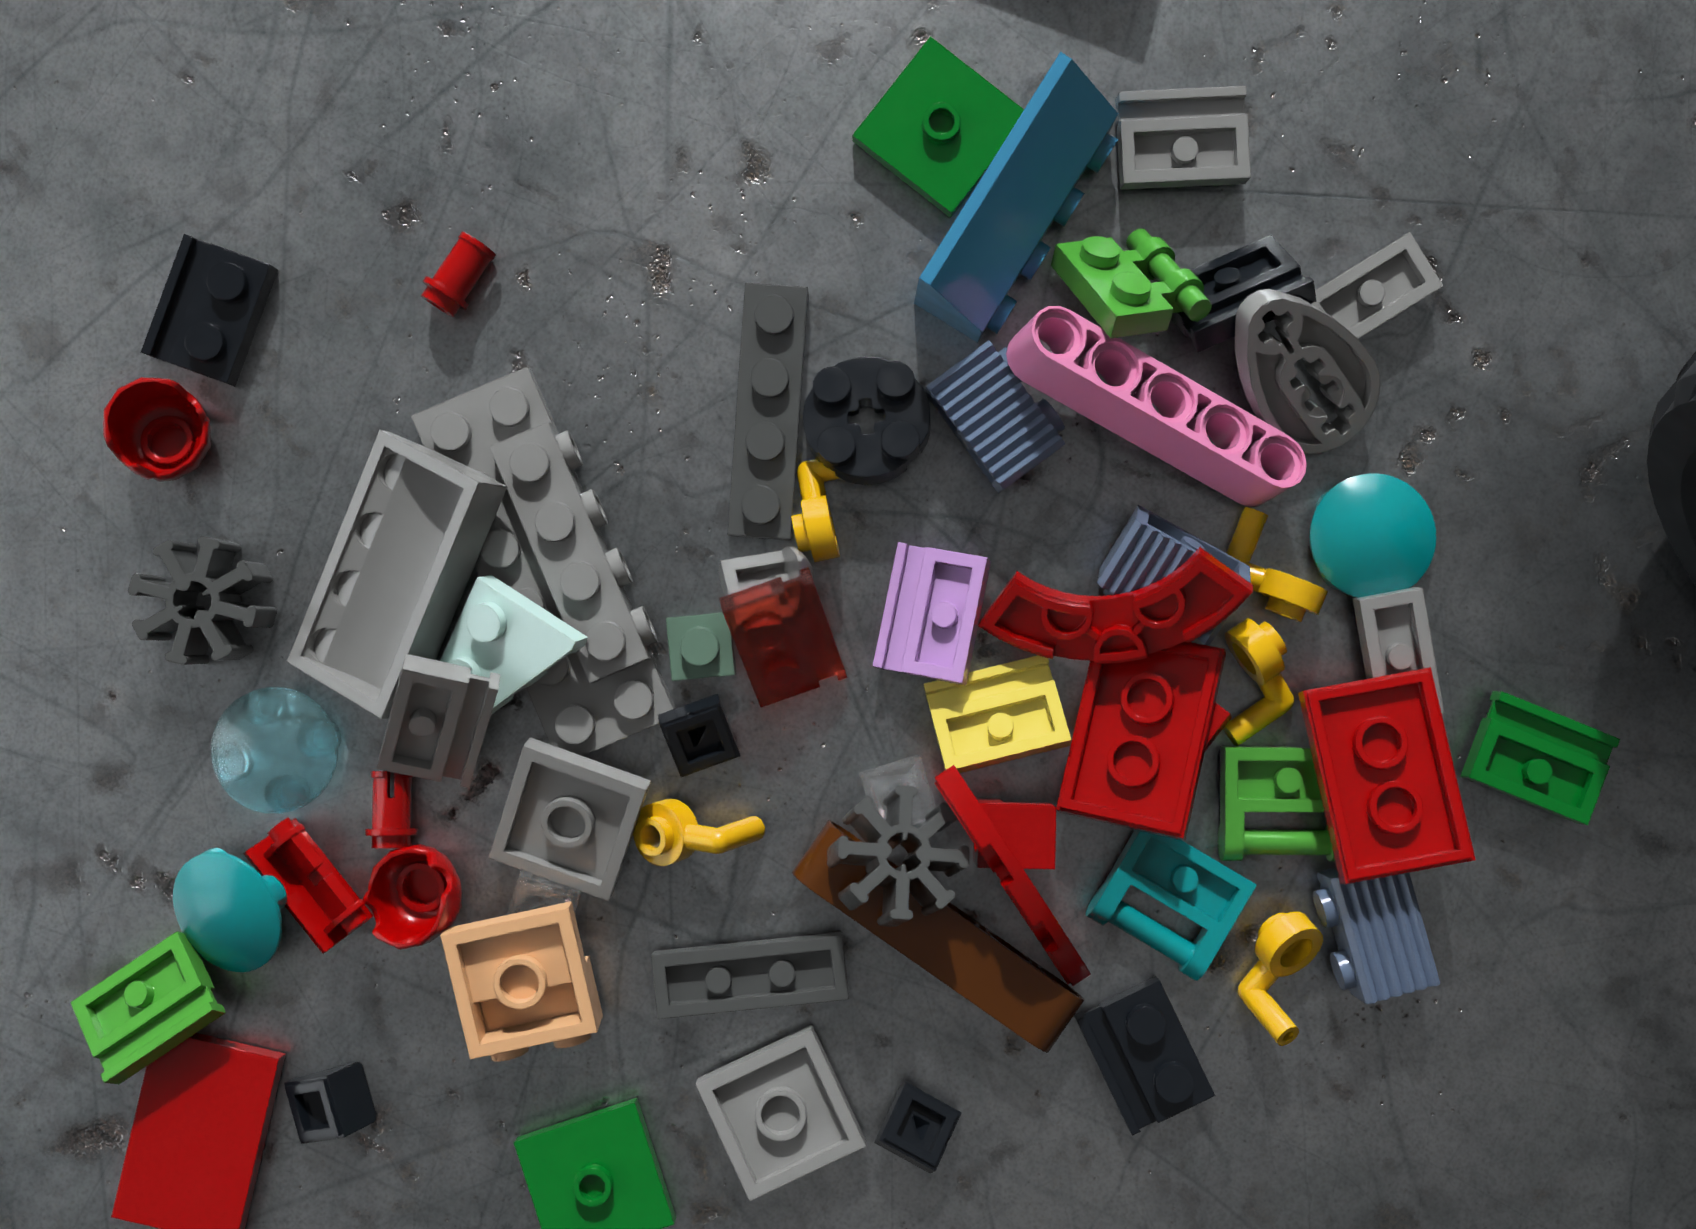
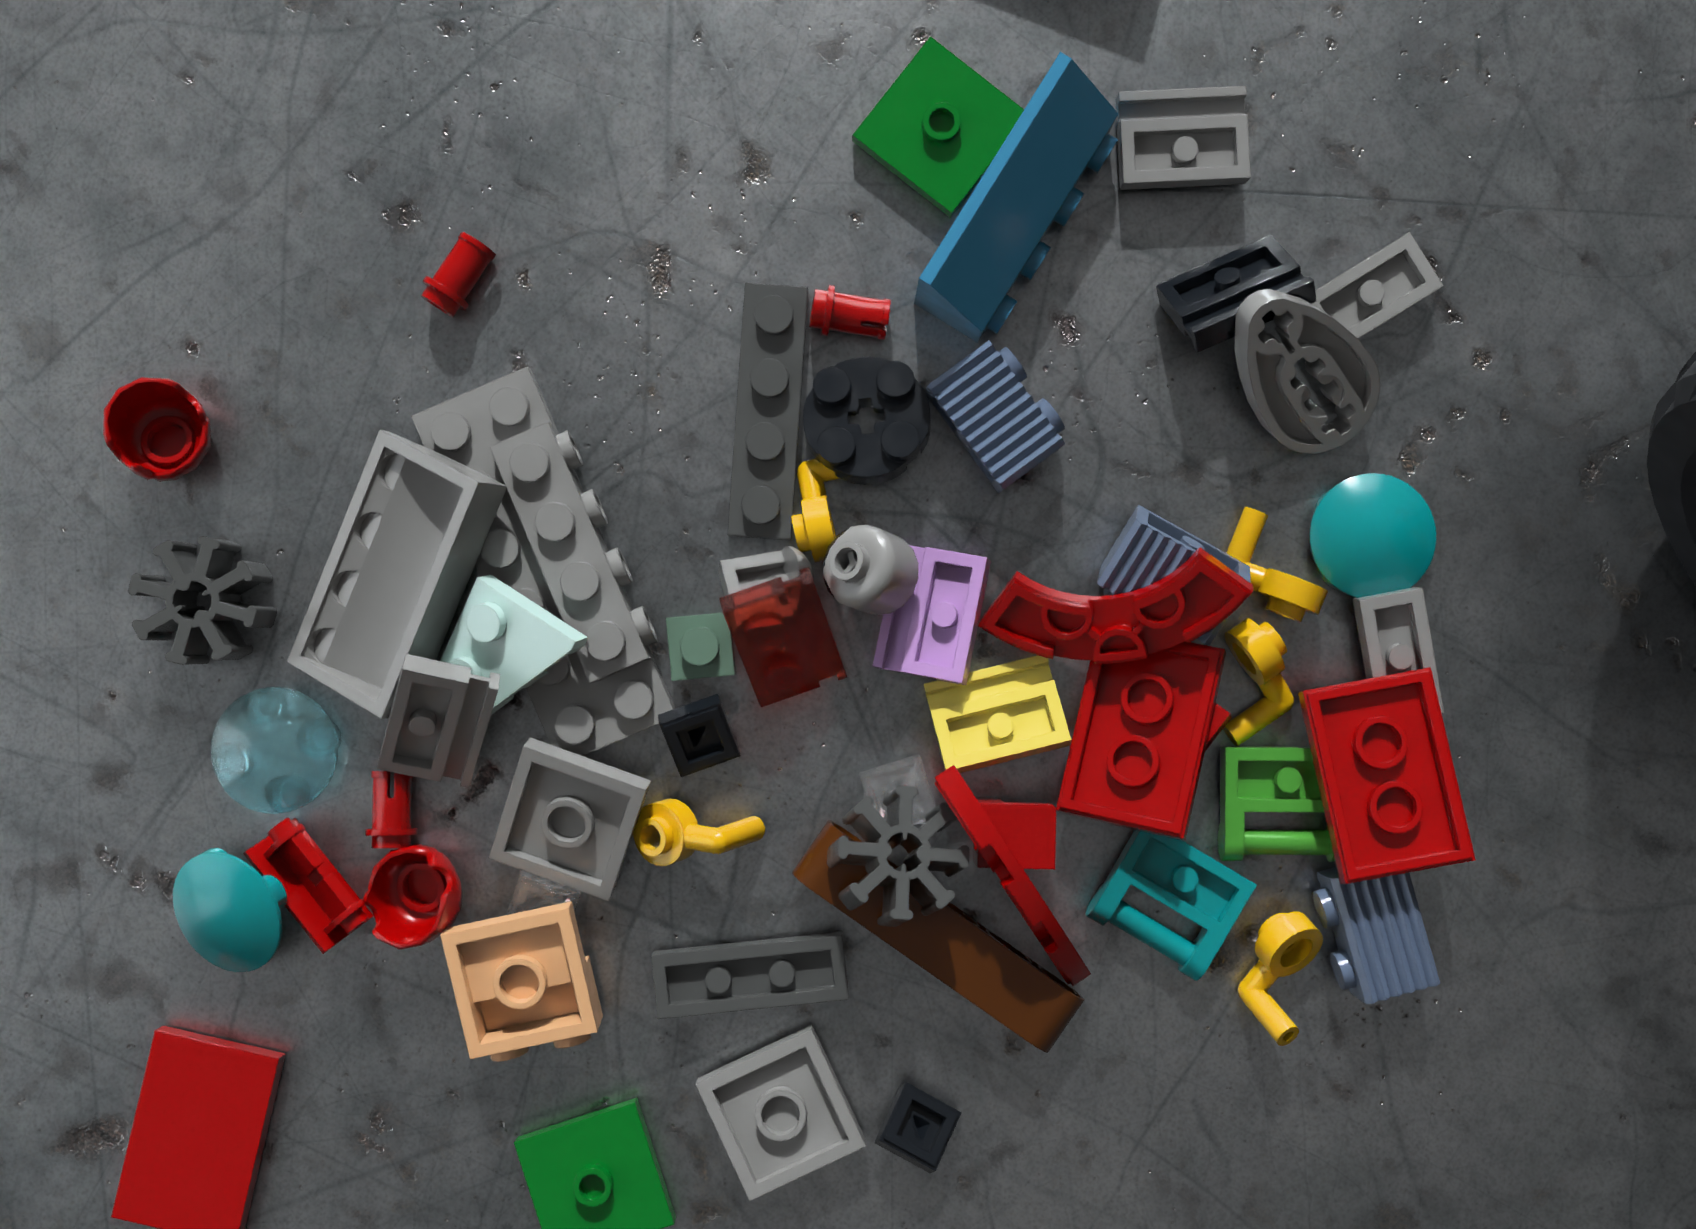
(147, 1008): bright green plate -> none
(209, 310): black plate -> none
(330, 1103): black slope -> none
(849, 313): none -> red pin
(870, 570): none -> light grey head
(1118, 287): bright green plate -> none
(1125, 407): bright pink beam -> none
(1144, 1055): black plate -> none
(1540, 758): green plate -> none

